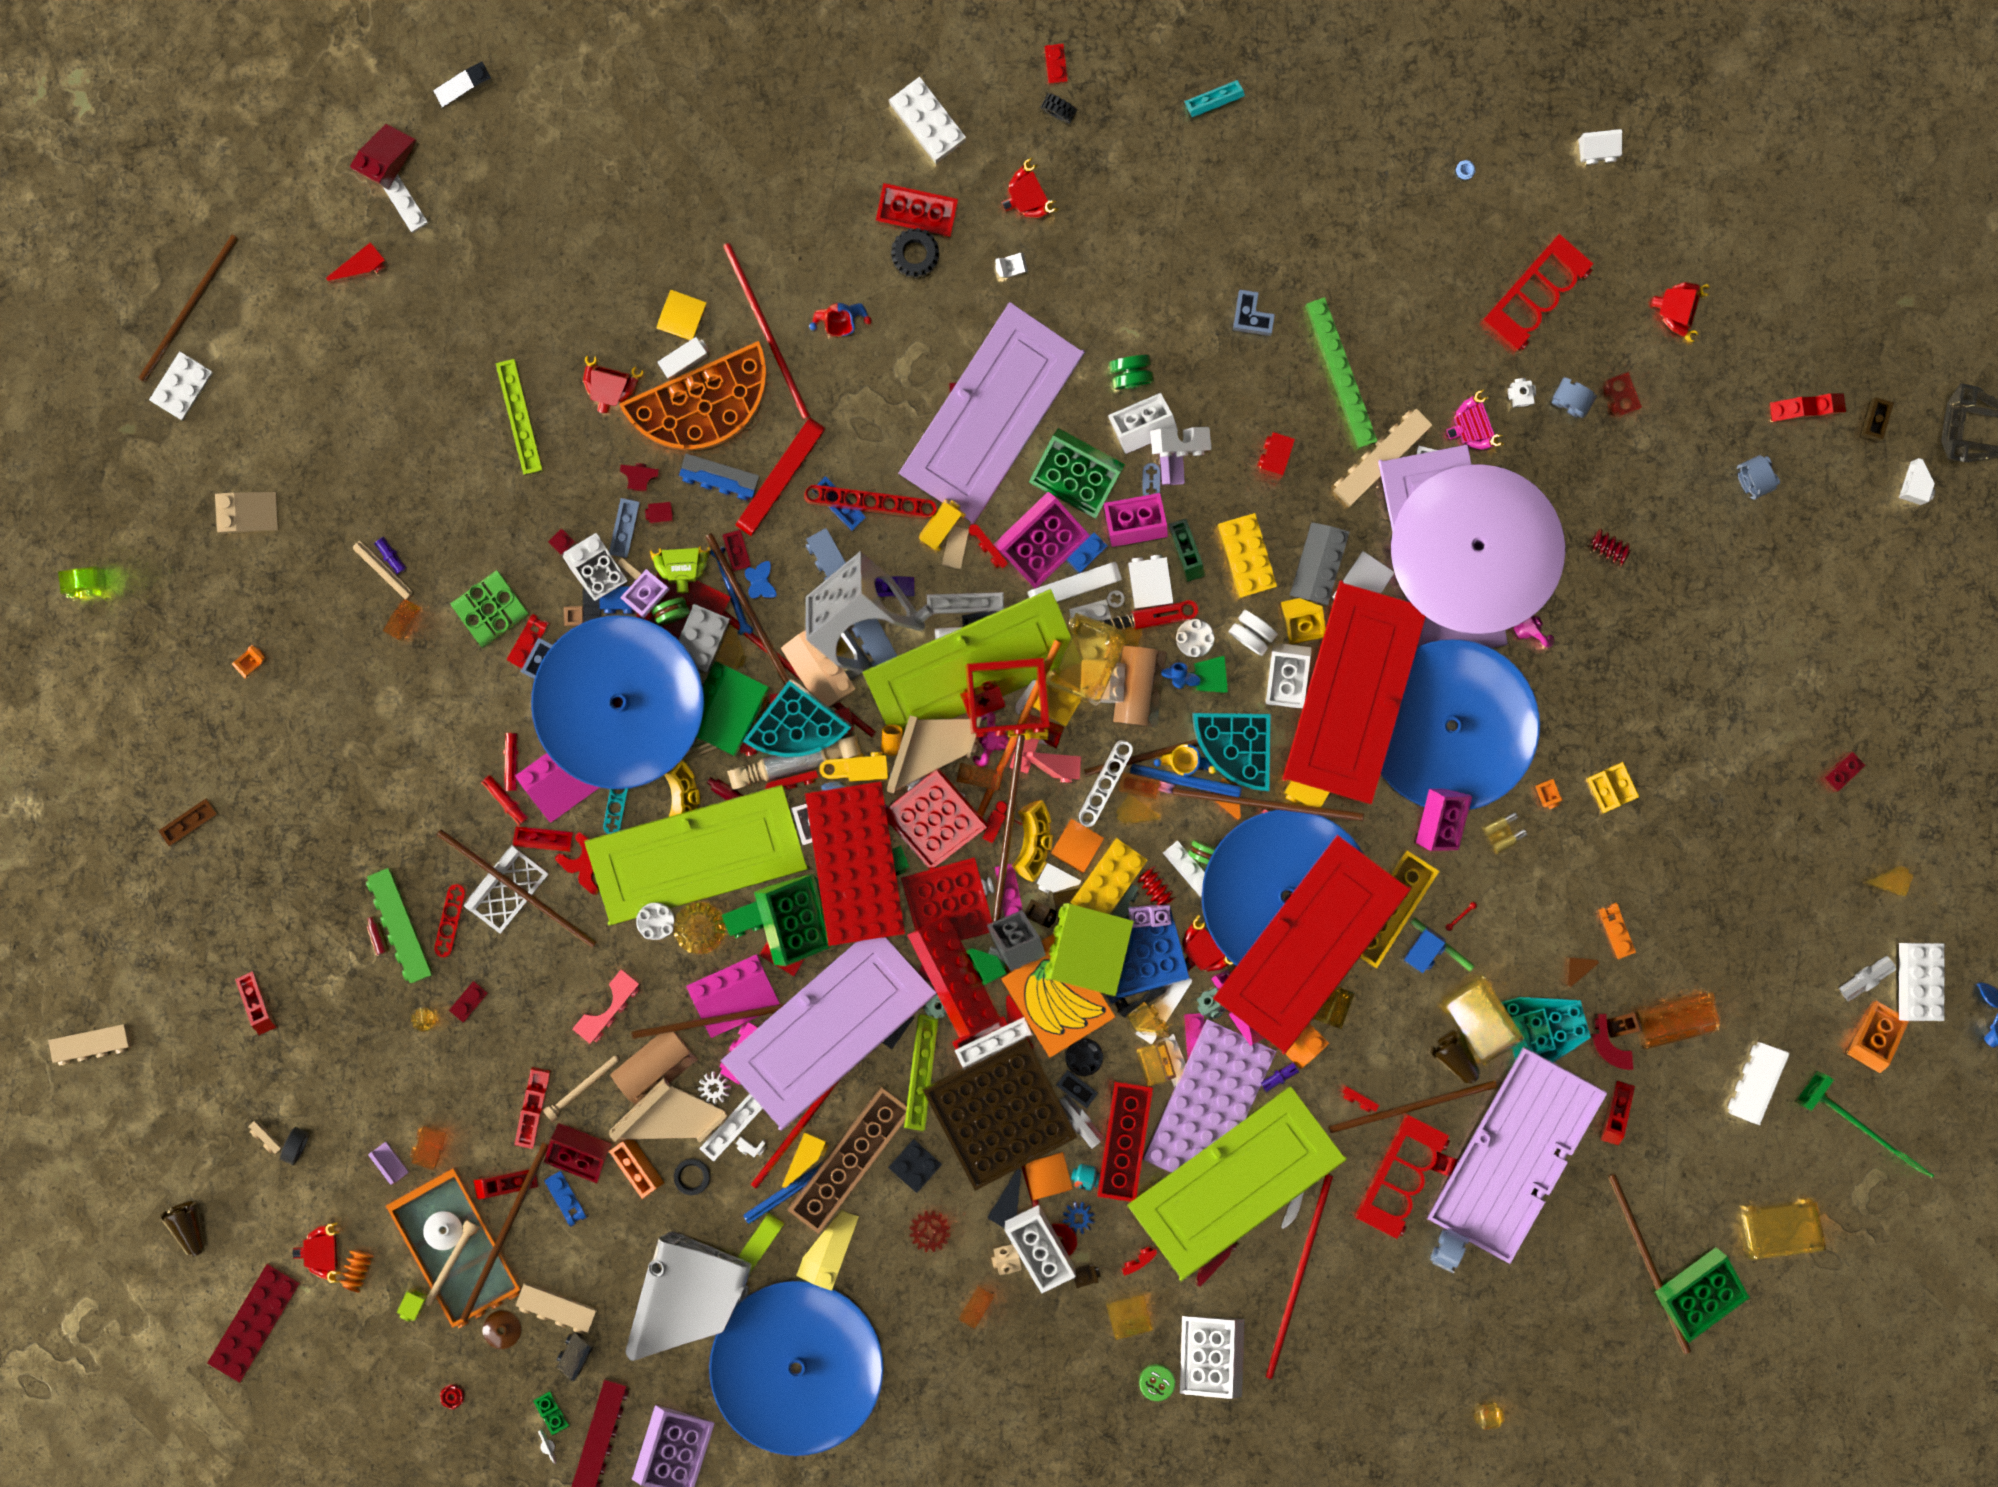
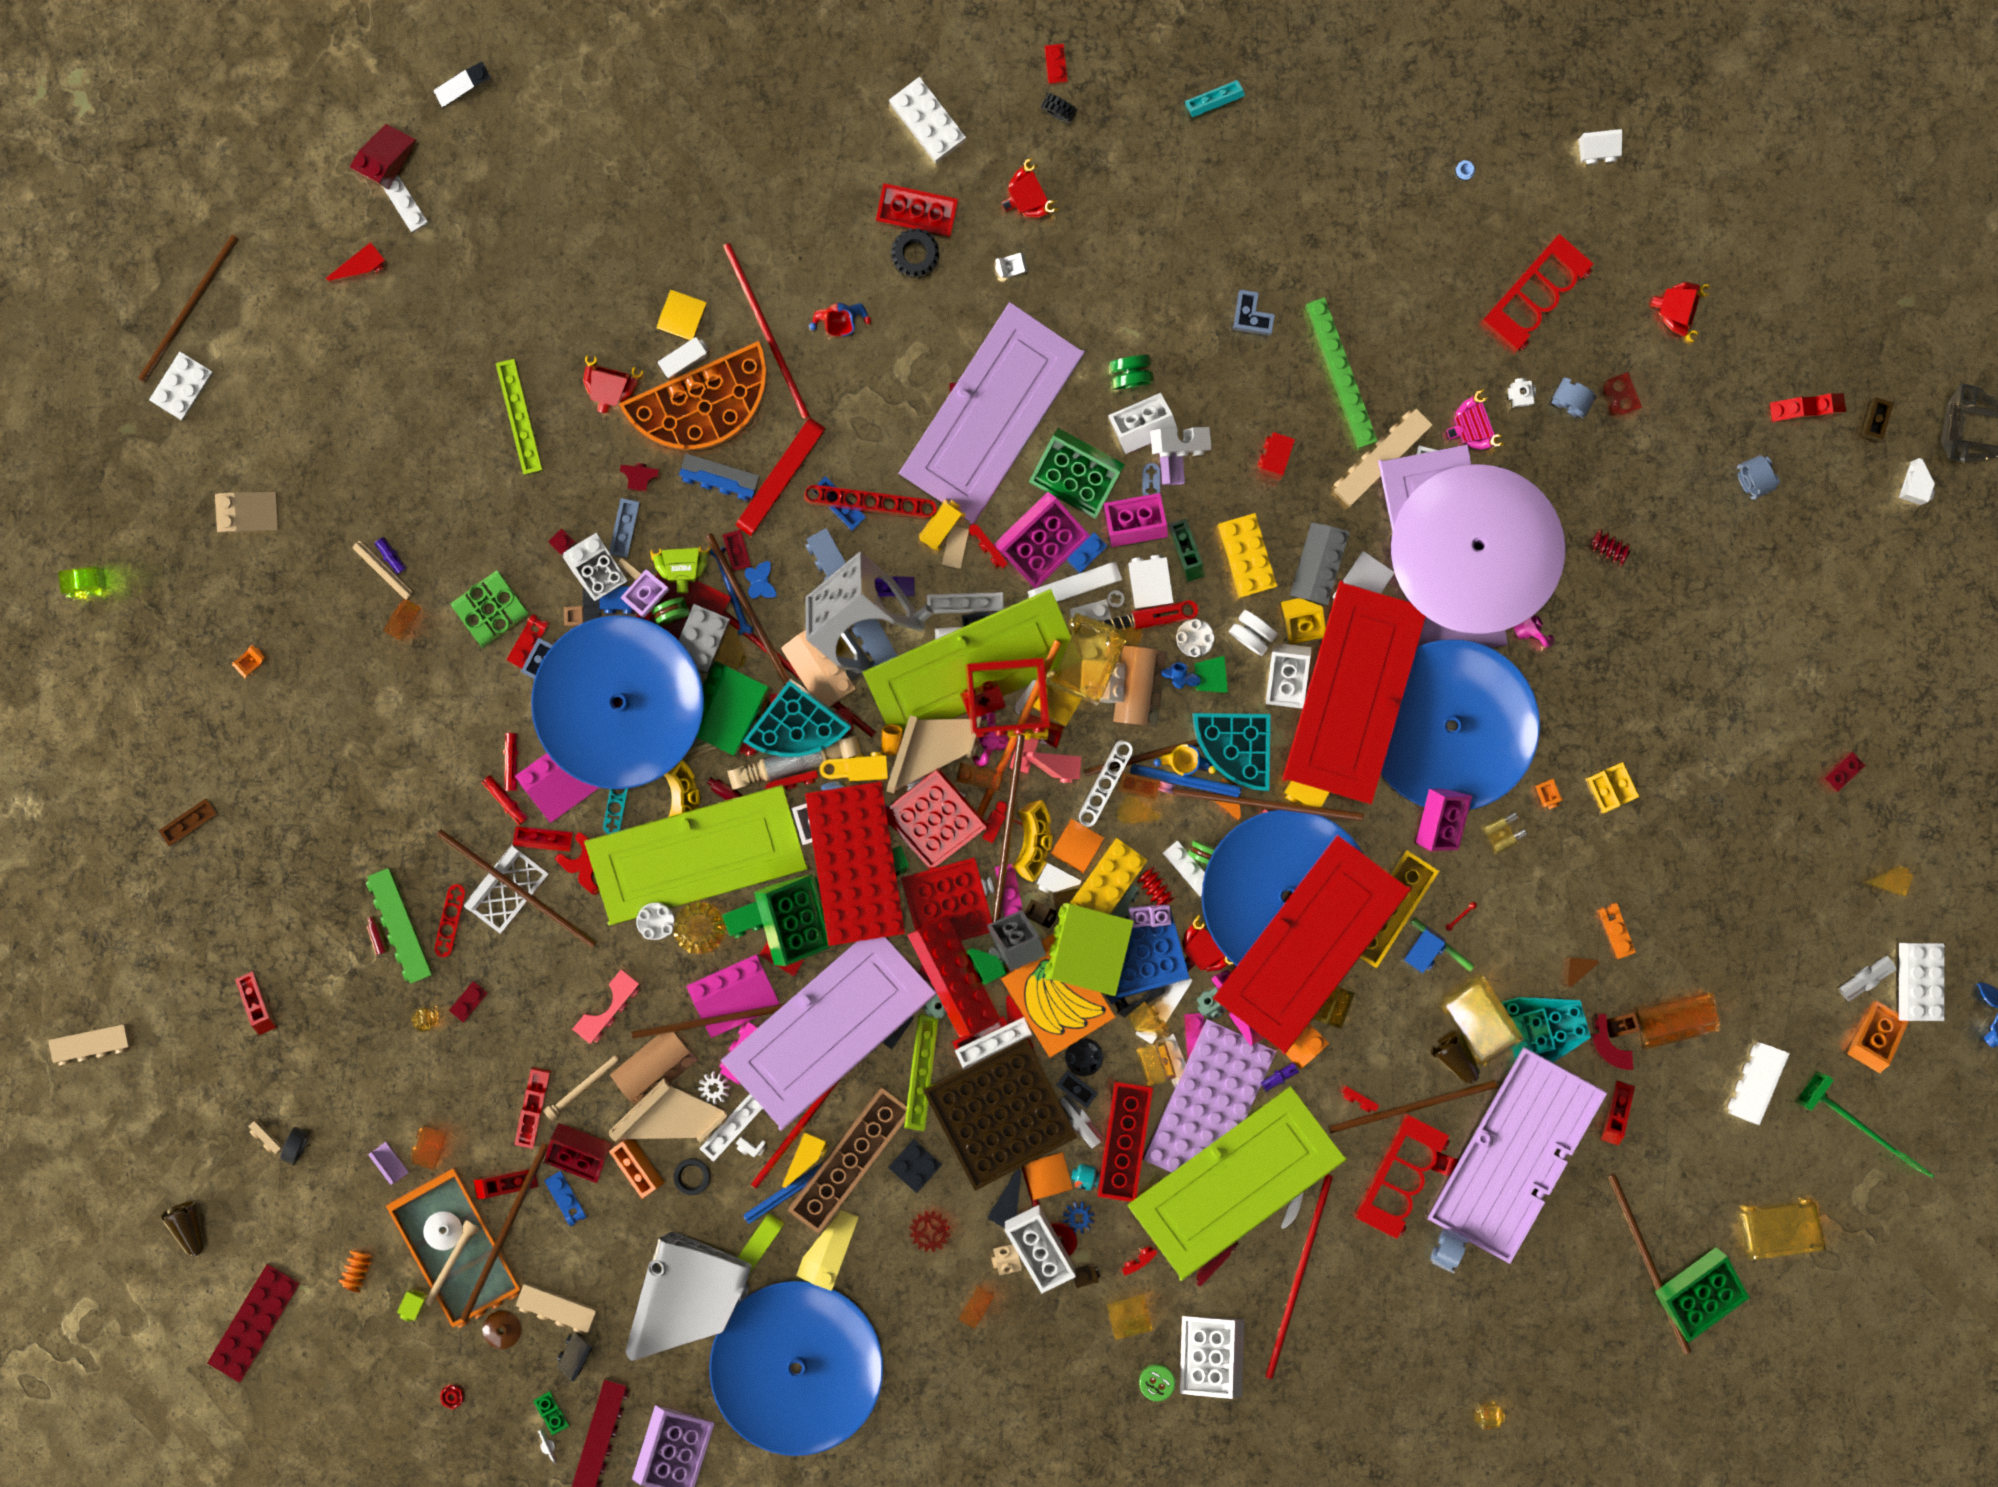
(320, 1252): torso -> none
(659, 513): dark red brick -> none

